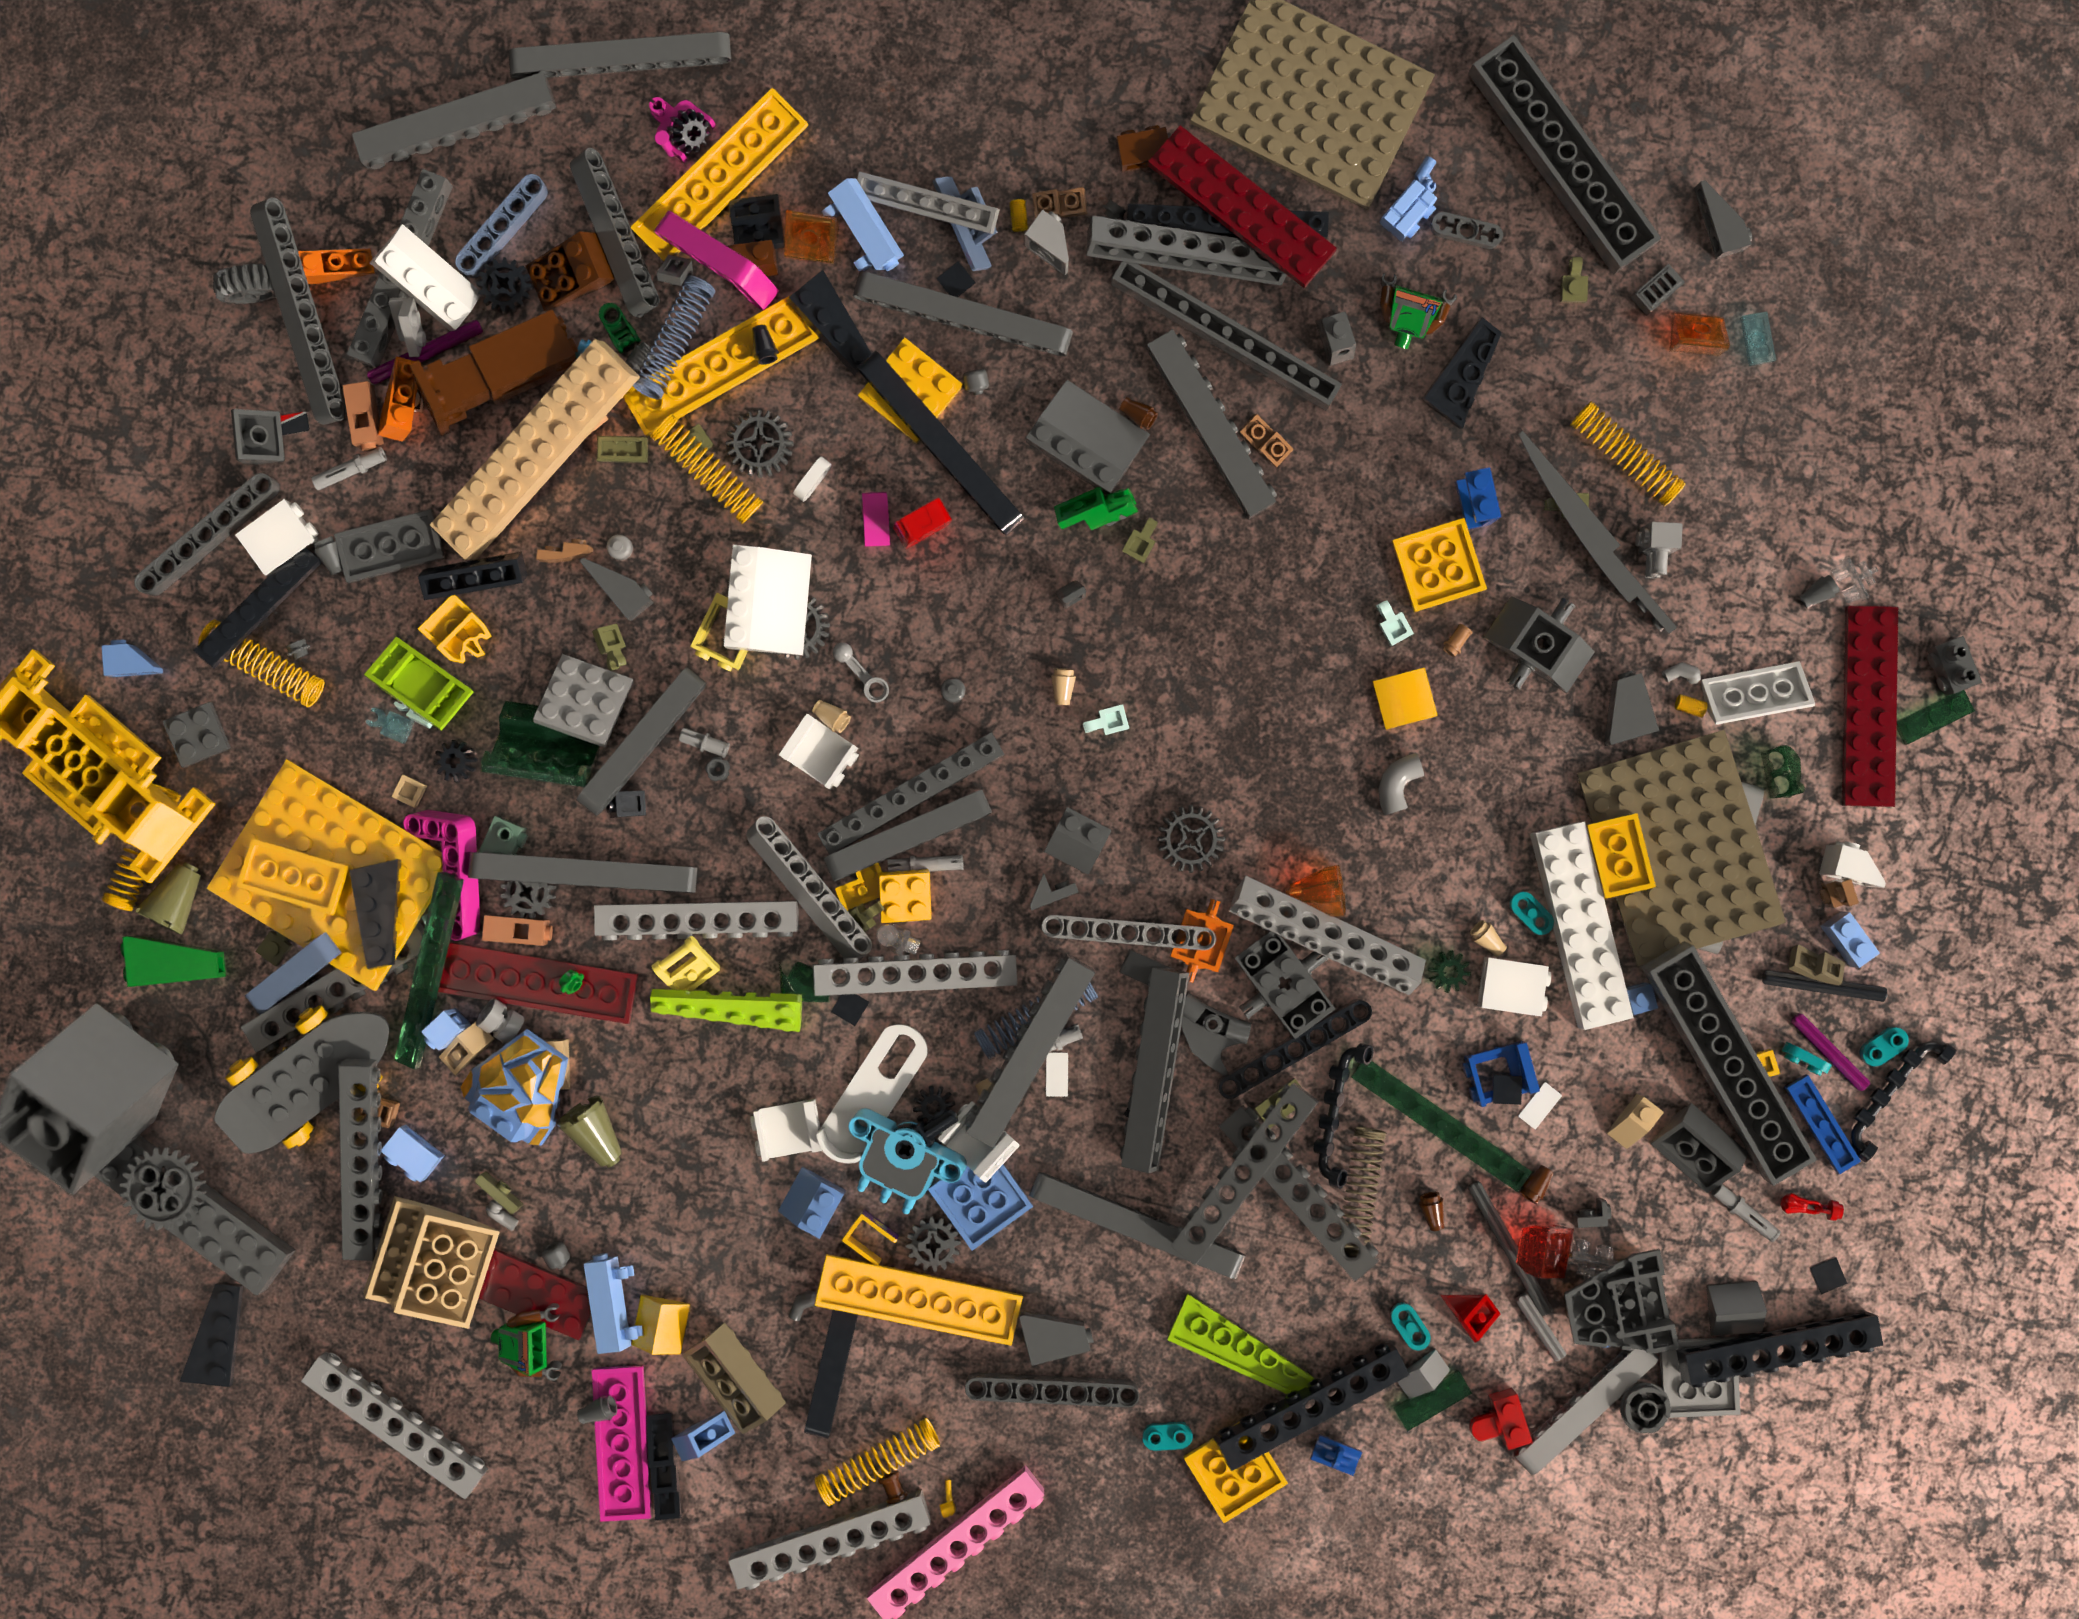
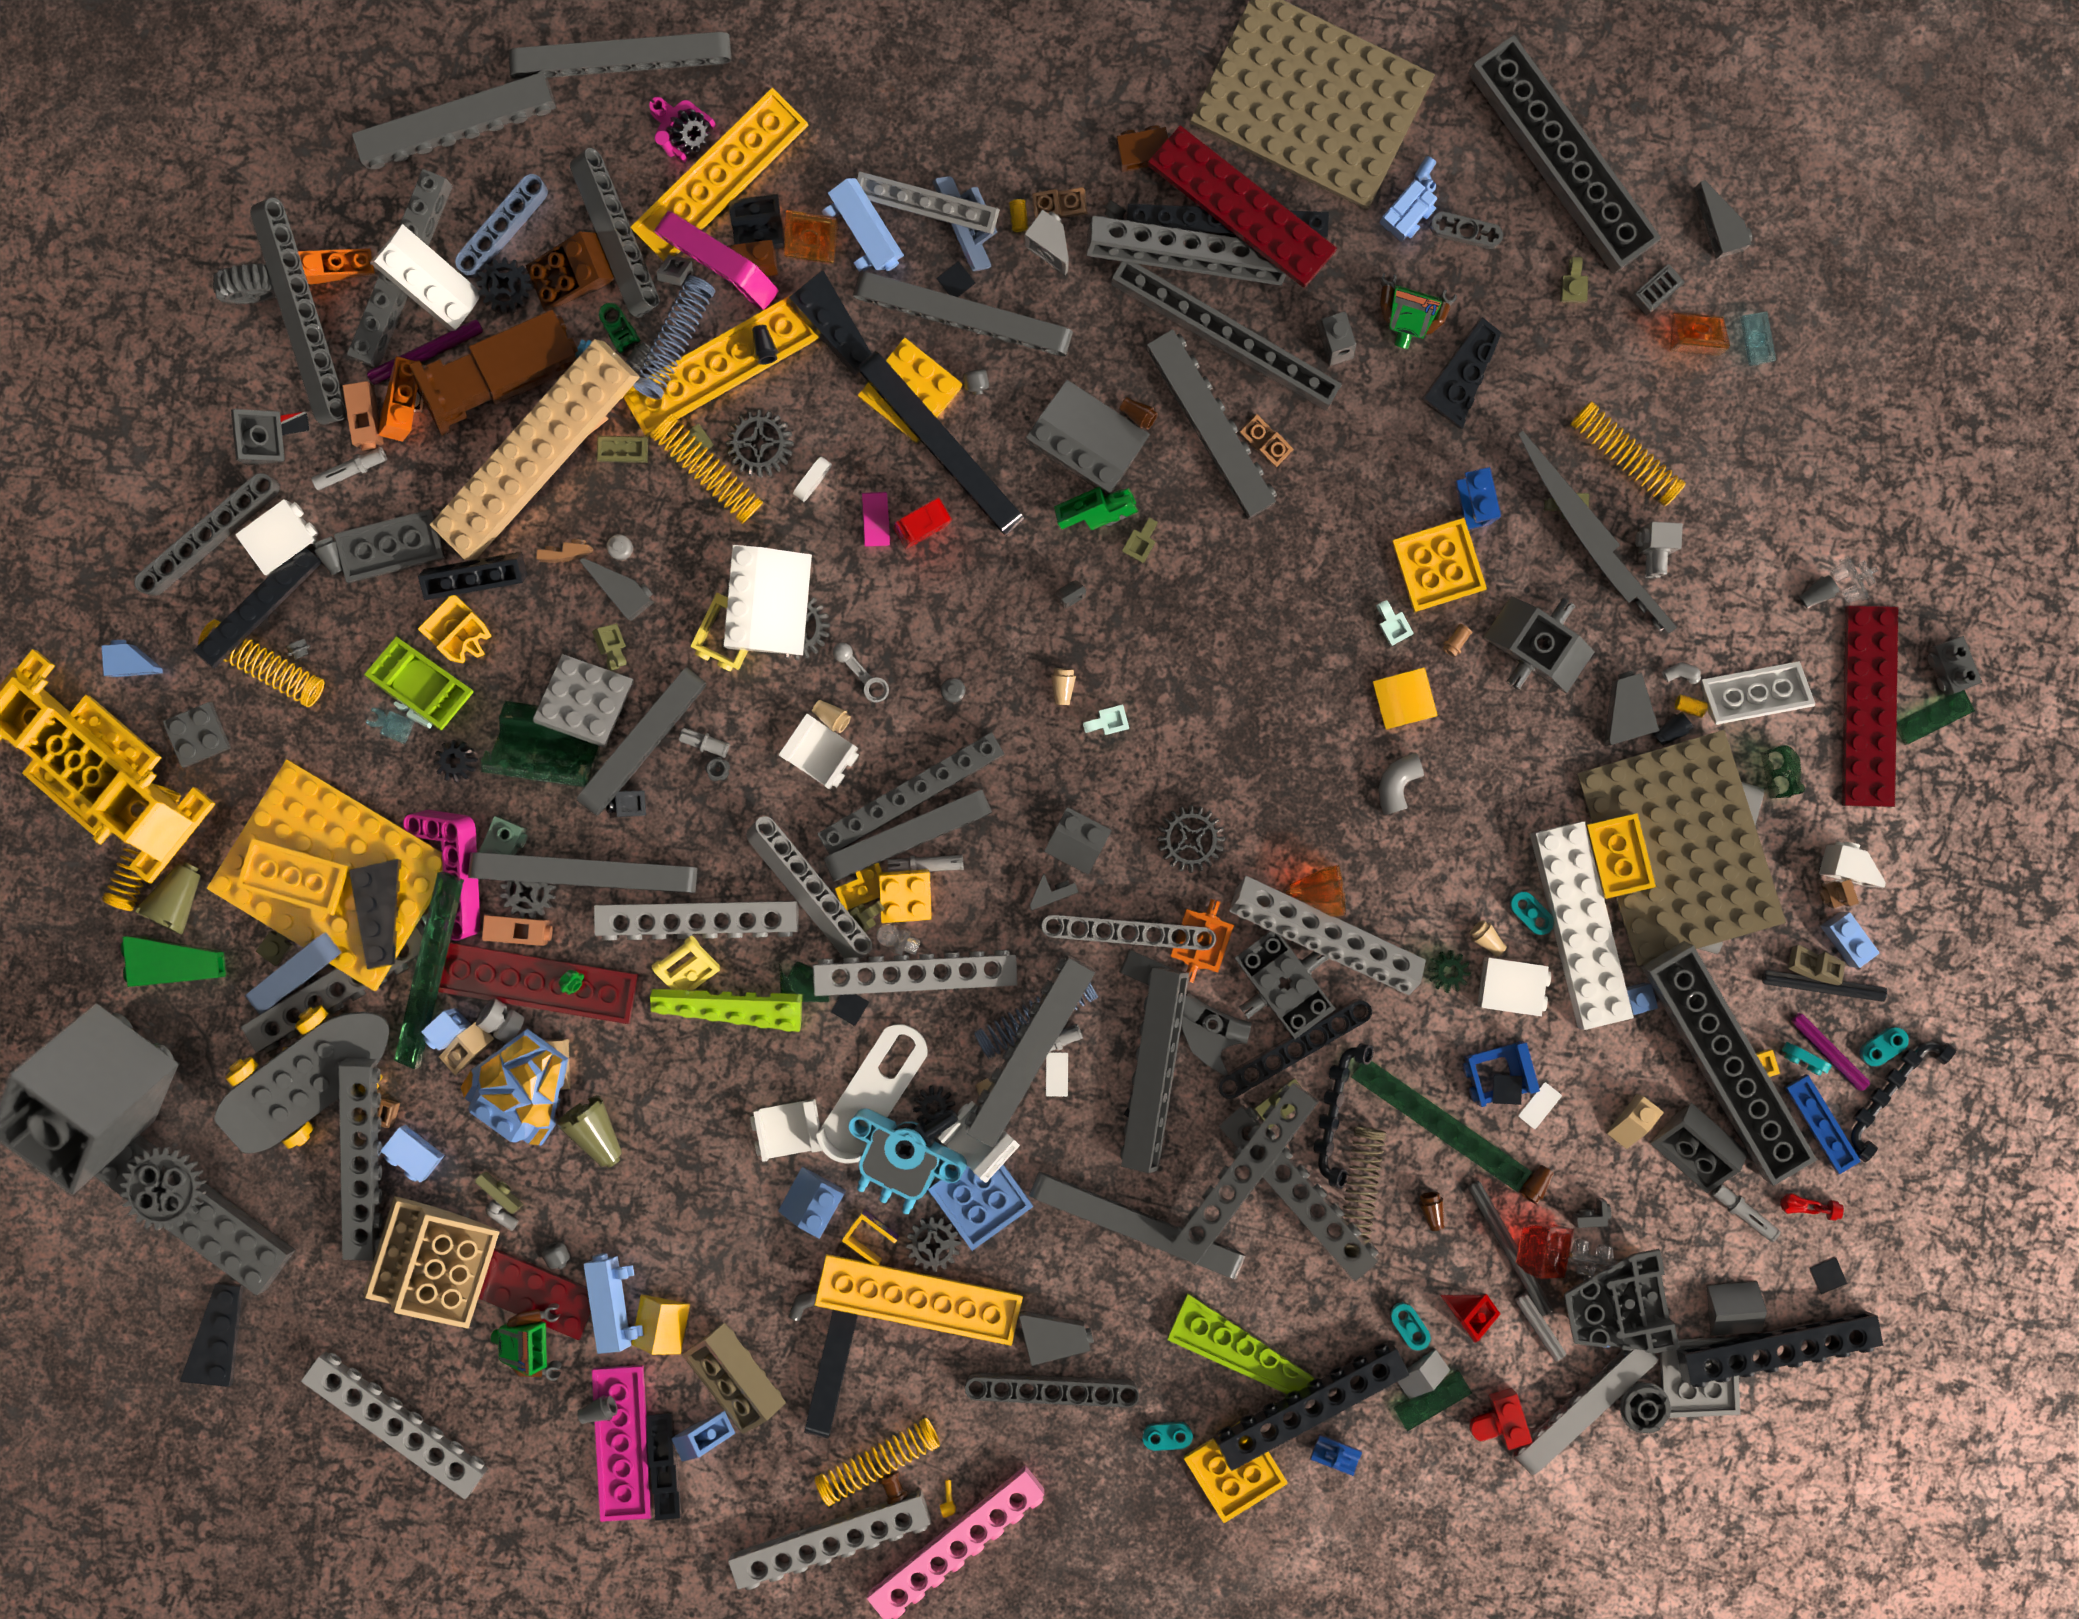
(408, 324): light grey bracket -> none
(409, 791): tan plate -> none
(1674, 729): none -> black cone

